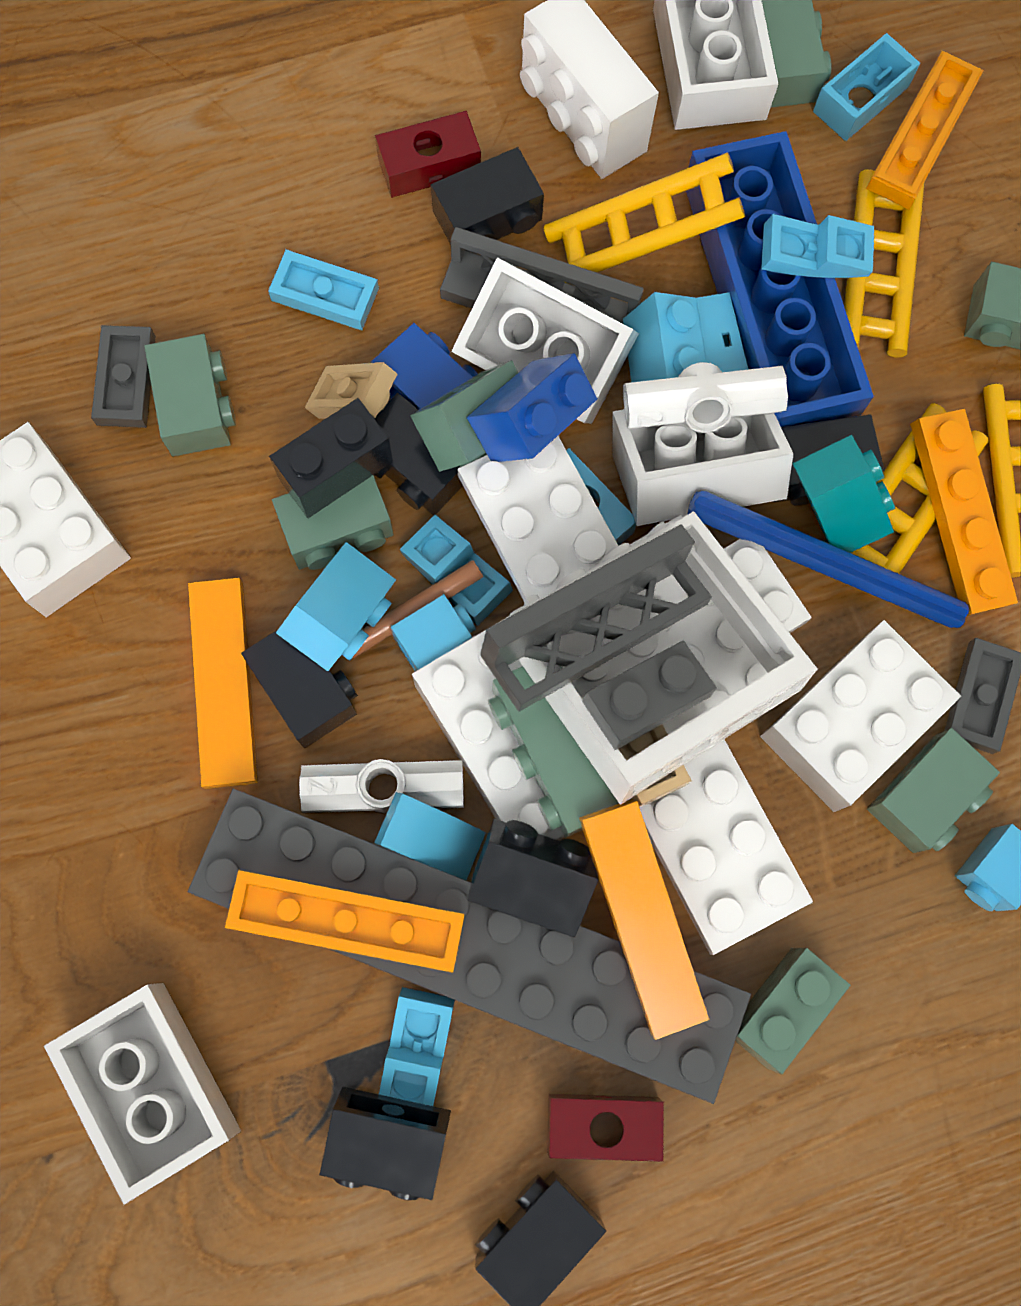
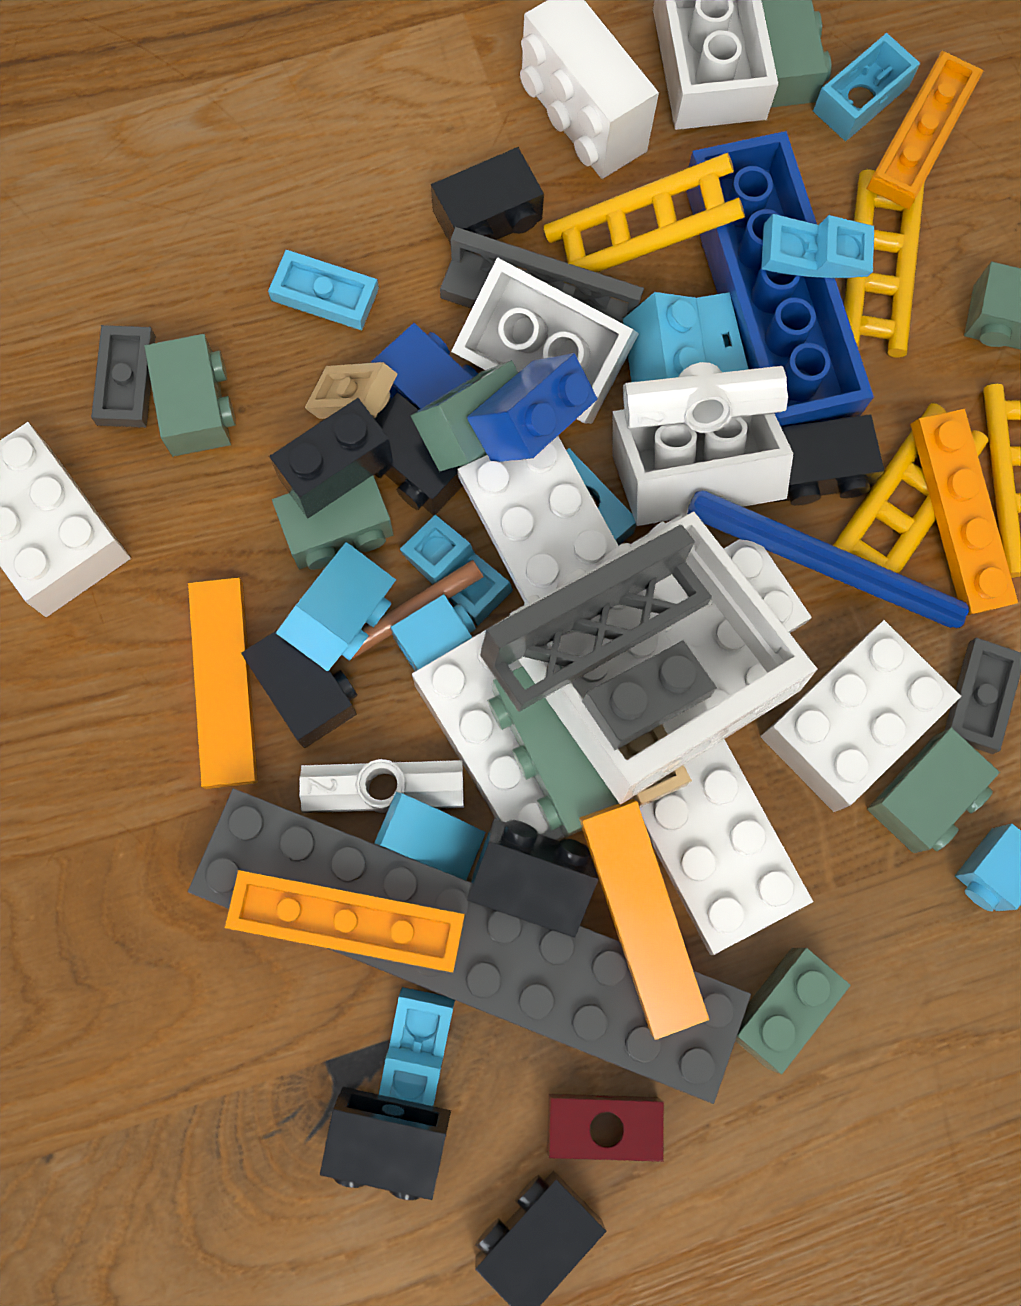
(142, 1090): white brick -> none
(410, 171): dark red piece -> none
(845, 494): teal brick -> none

